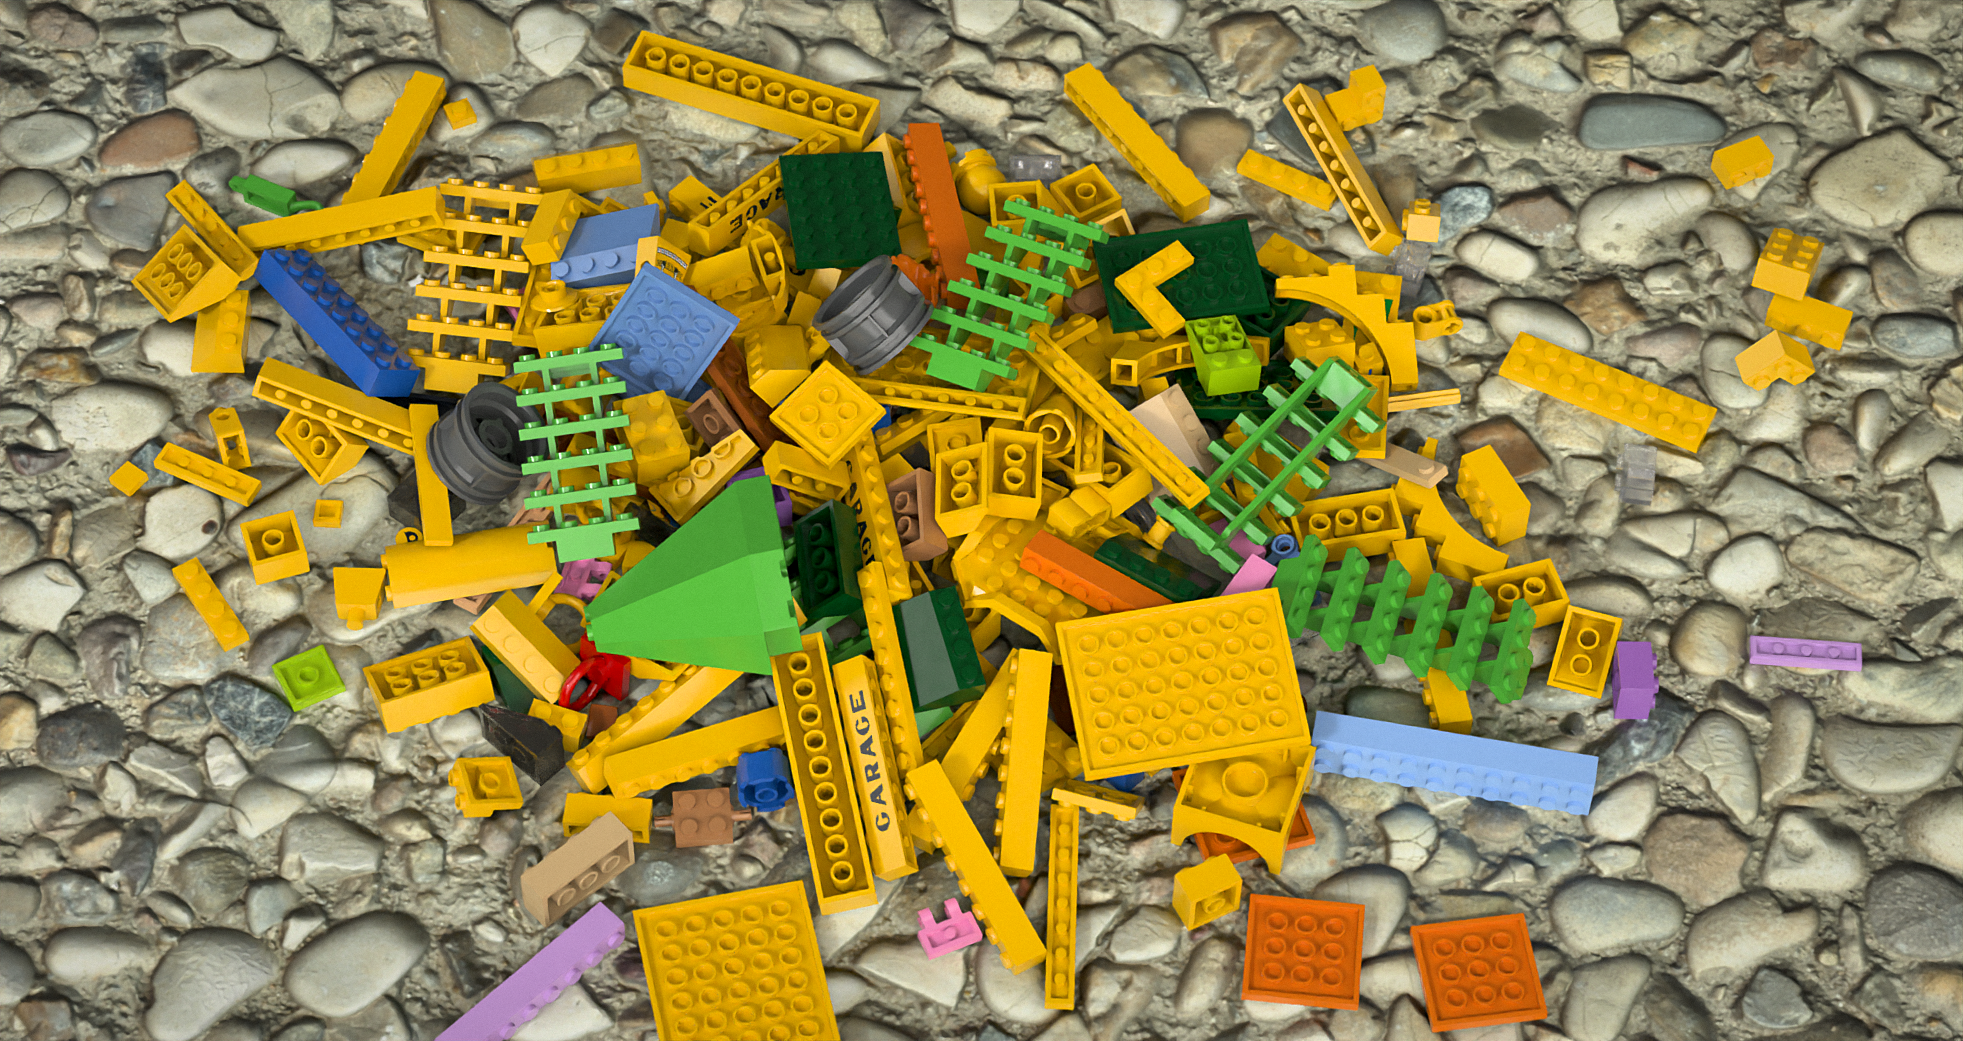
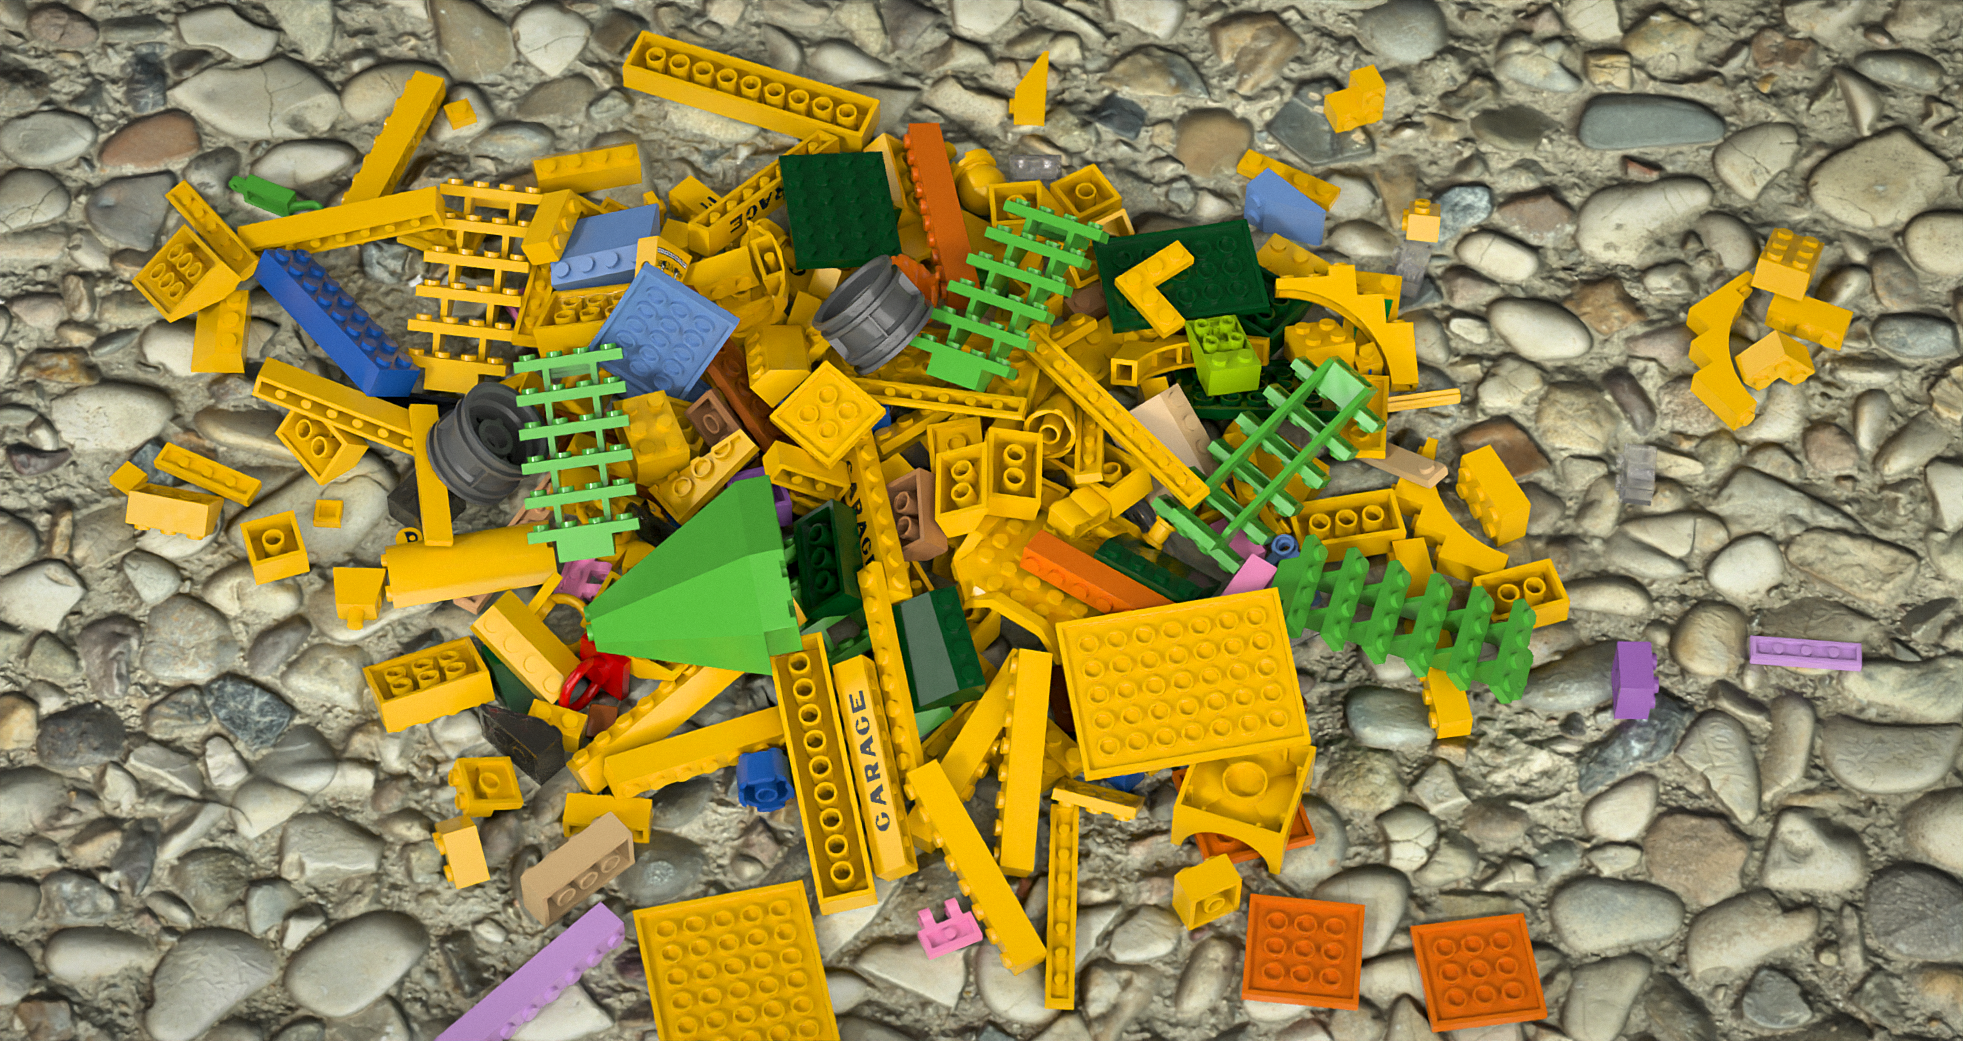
(173, 510): none -> yellow slope
(210, 604): yellow plate -> none
(227, 427): yellow torso -> none
(308, 678): lime tile -> none
(461, 845): none -> yellow brick
(554, 296): yellow piece -> none
(702, 817): medium nougat plate -> none
(1031, 94): none -> yellow slope
(1137, 142): yellow brick -> none
(1282, 209): none -> medium blue slope
(1343, 169): yellow brick -> none
(1436, 320): yellow piece -> none
(1454, 763): light blue brick -> none
(1585, 652): yellow slope -> none
(1608, 392): yellow plate -> none
(1717, 381): none -> yellow arch
(1742, 162): yellow brick -> none

